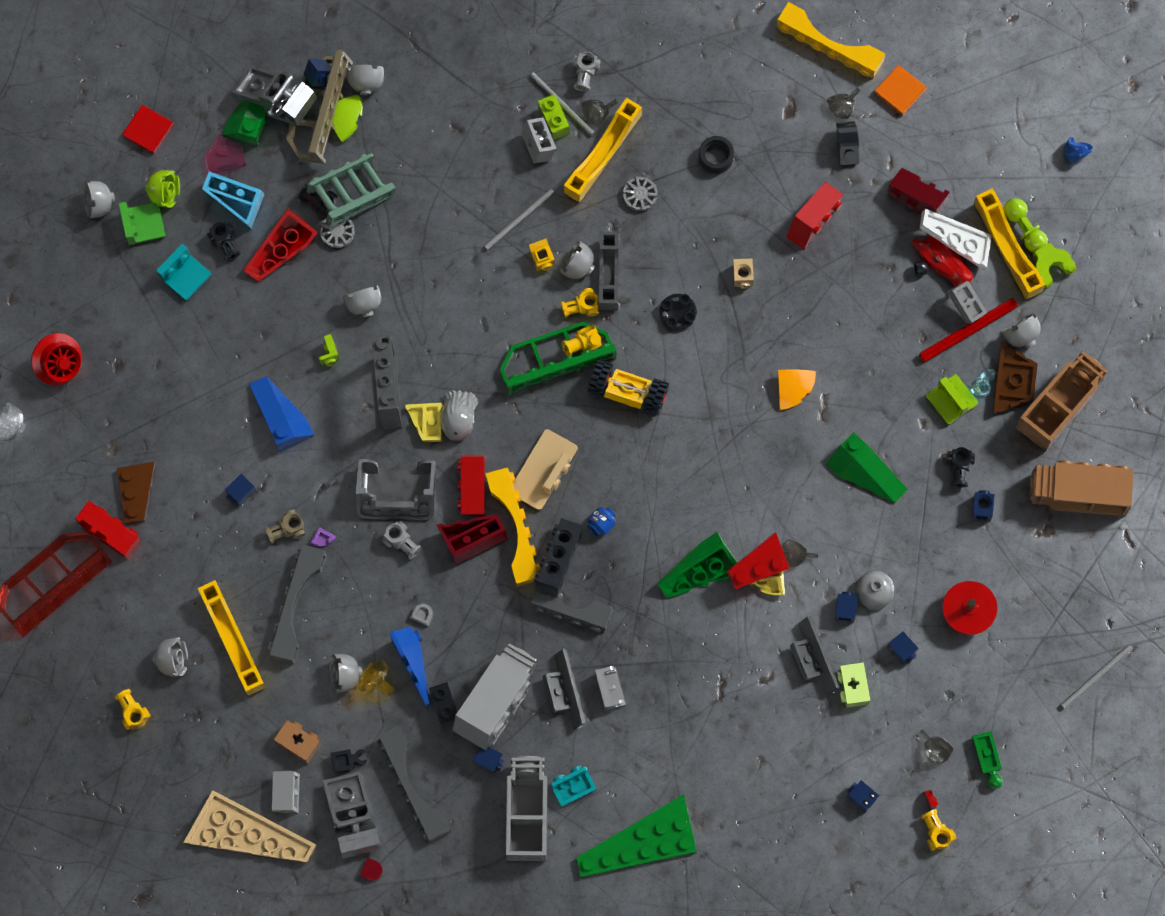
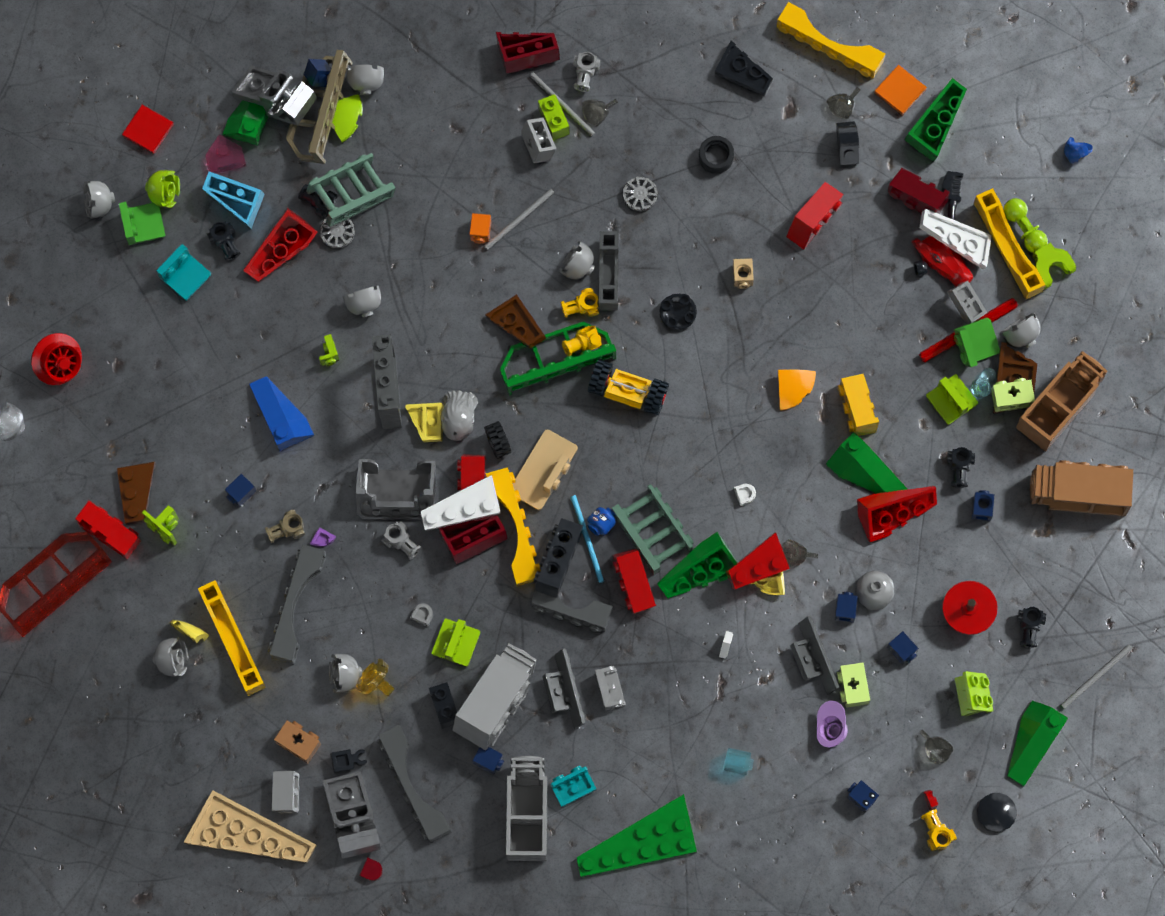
(132, 709): yellow connector -> none
(163, 523): none -> lime bracket
(190, 630): none -> light yellow brick
(409, 650): blue wedge -> none
(456, 642): none -> lime bracket
(466, 505): none -> white wing
(480, 228): none -> orange brick
(497, 439): none -> black tyre
(517, 321): none -> reddish brown wing
(527, 50): none -> dark red wedge
(545, 263): yellow window -> none
(587, 539): none -> medium azure axle
(593, 165): yellow arch -> none
(633, 530): none -> sand green fence
(633, 580): none -> red wedge
(726, 644): none -> white tile
(738, 761): none -> clear light blue brick
(741, 70): none -> black wing
(745, 494): none -> white tile
(831, 724): none -> lavender piece
(858, 405): none -> yellow wedge
(888, 510): none -> red wedge
(933, 126): none -> green wedge
(952, 184): none -> black piece
(973, 693): none -> lime bracket
(976, 341): none -> bright green bracket
(988, 758): green plate -> none
(997, 812): none -> black dish
(1004, 401): none -> yellowish green brick
(1030, 627): none -> black connector
(1035, 735): none -> green wedge

